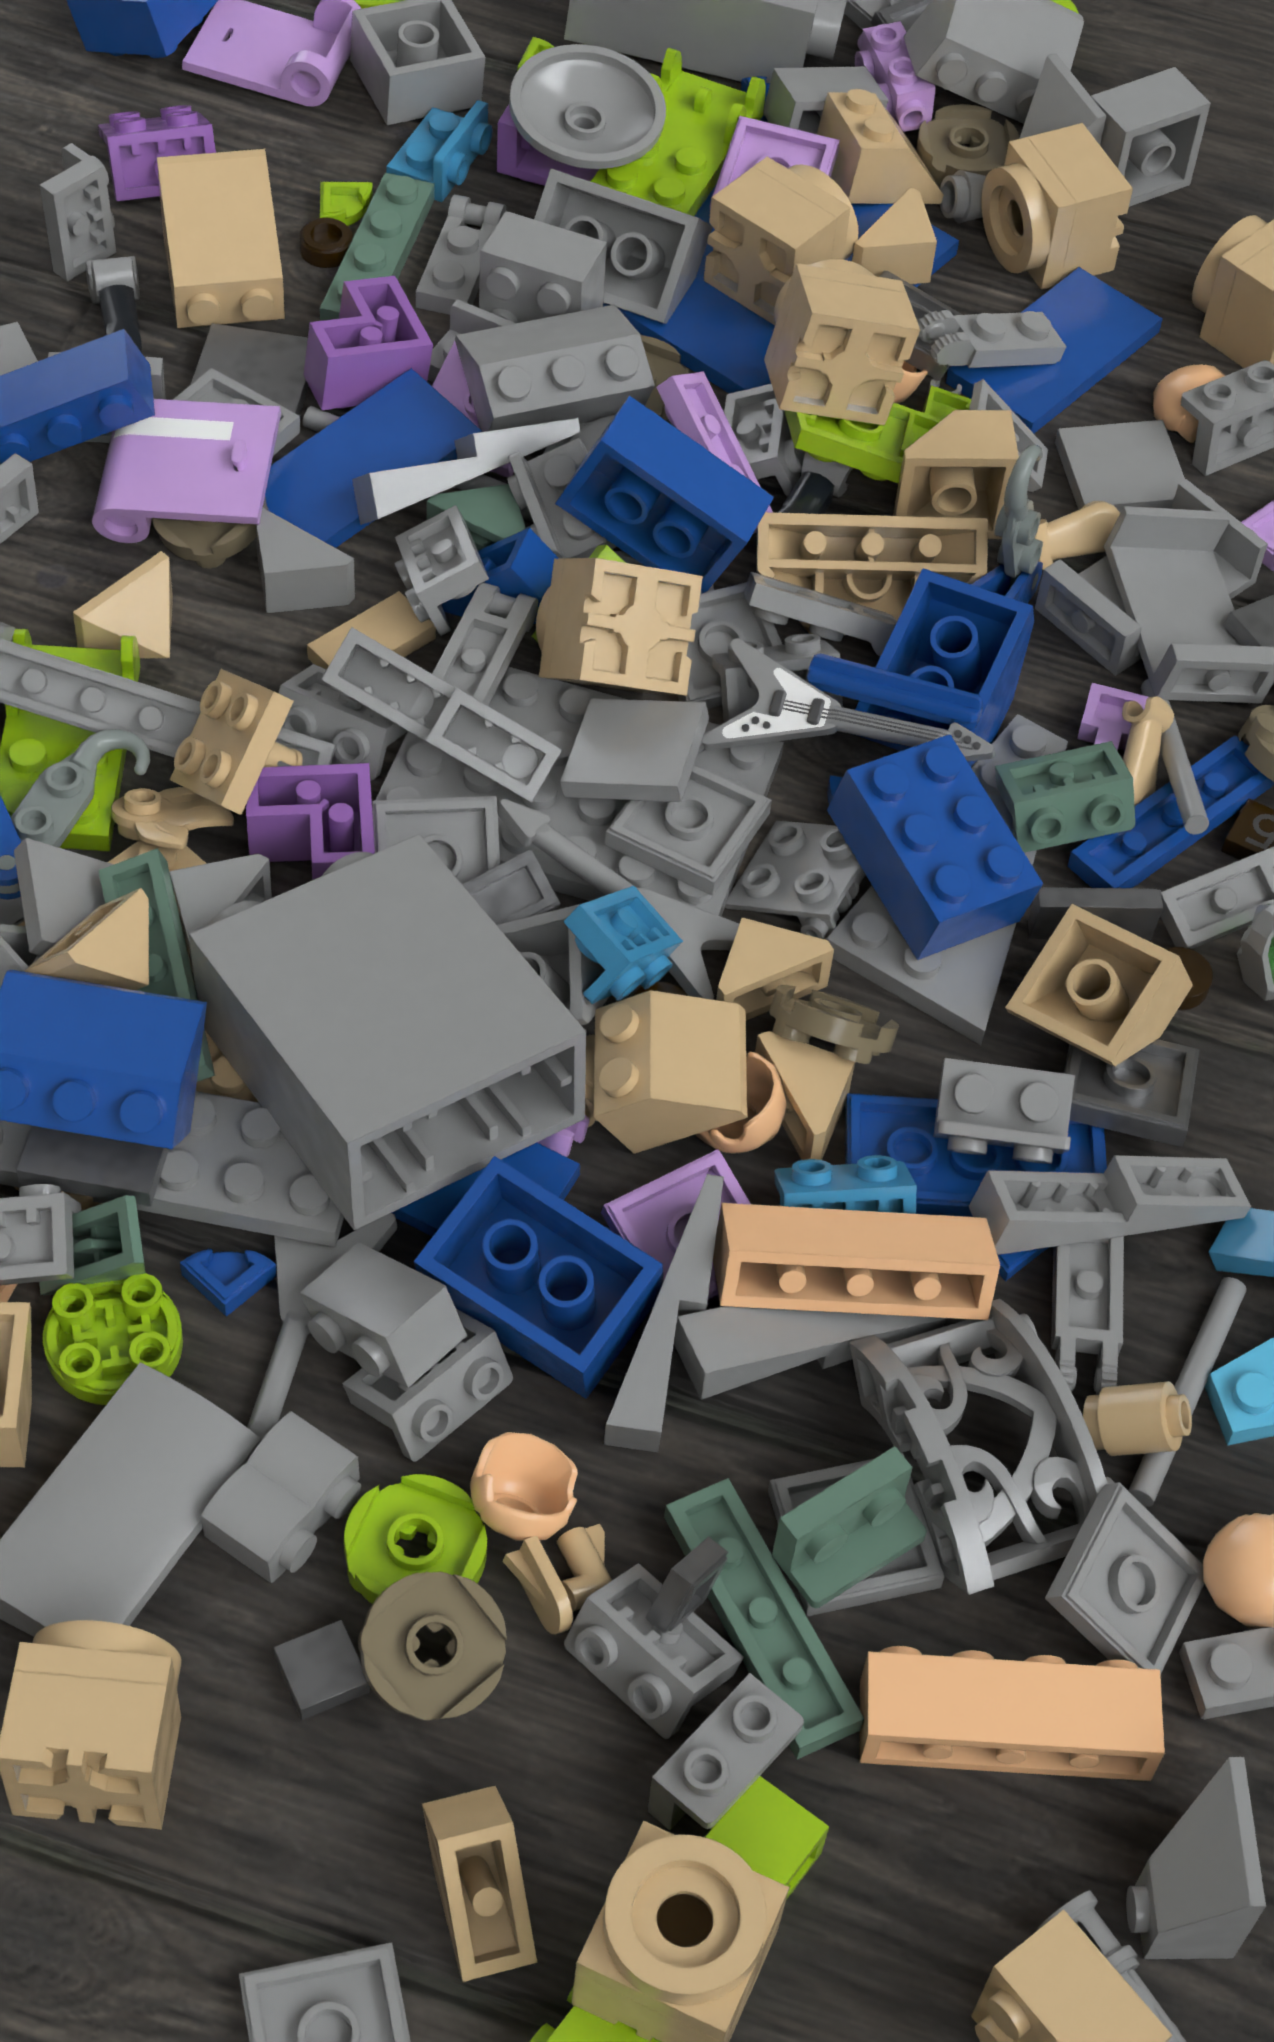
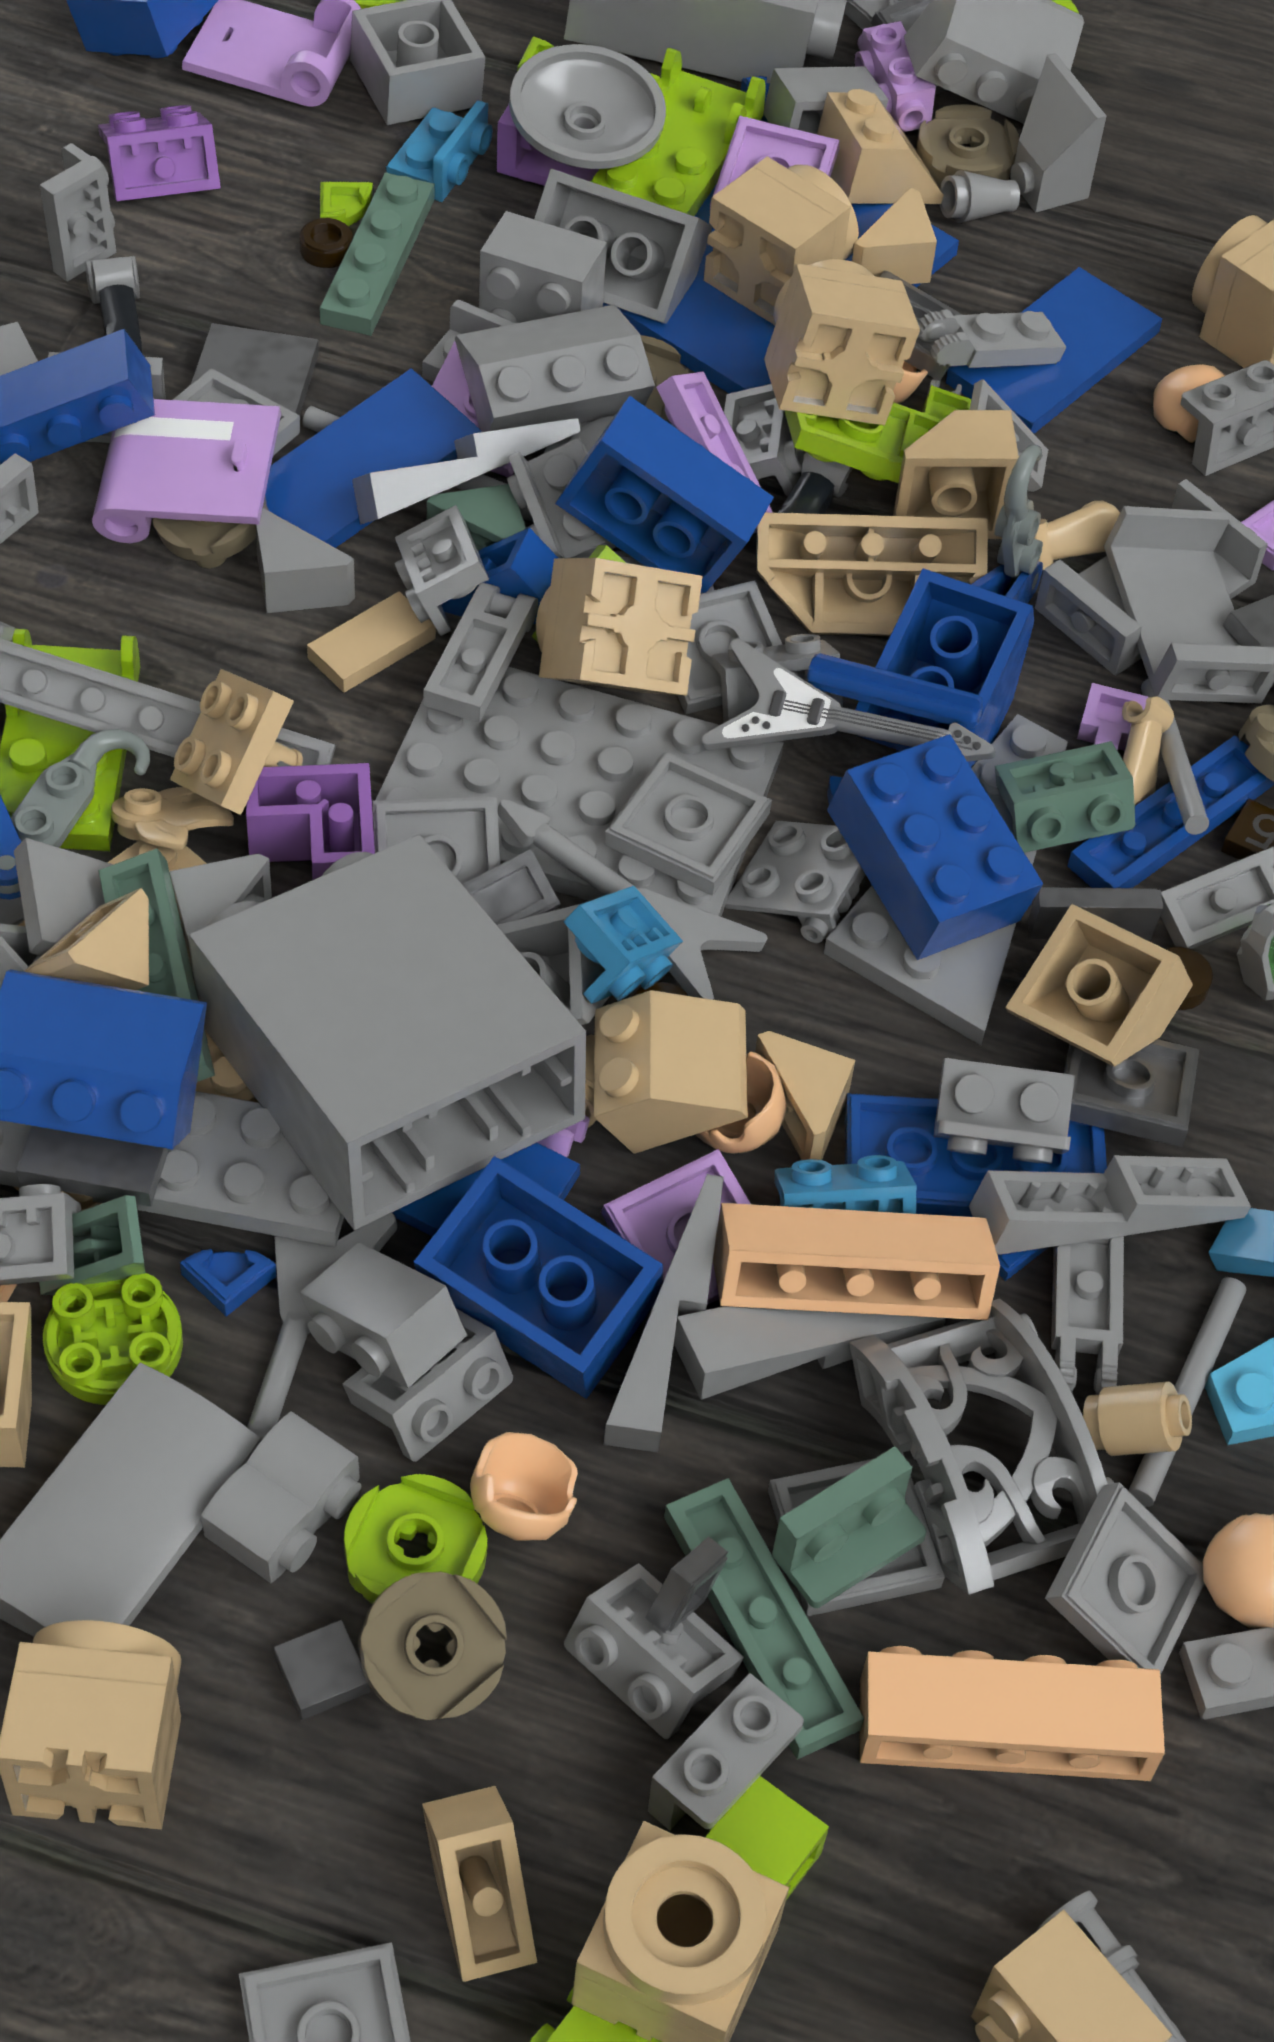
(131, 607): tan slope -> none
(220, 238): tan slope -> none
(338, 719): light grey bracket -> none
(367, 345): medium lavender brick -> none
(441, 714): light grey slope -> none
(455, 260): light grey plate -> none
(557, 1599): tan piece -> none
(635, 750): light grey tile -> none
(772, 957): tan slope -> none
(826, 614): light grey plate -> none
(832, 1019): dark tan plate -> none
(1055, 206): tan piece -> none
(1120, 464): light grey tile -> none
(1154, 131): light grey brick -> none
(1204, 1878): light grey slope -> none

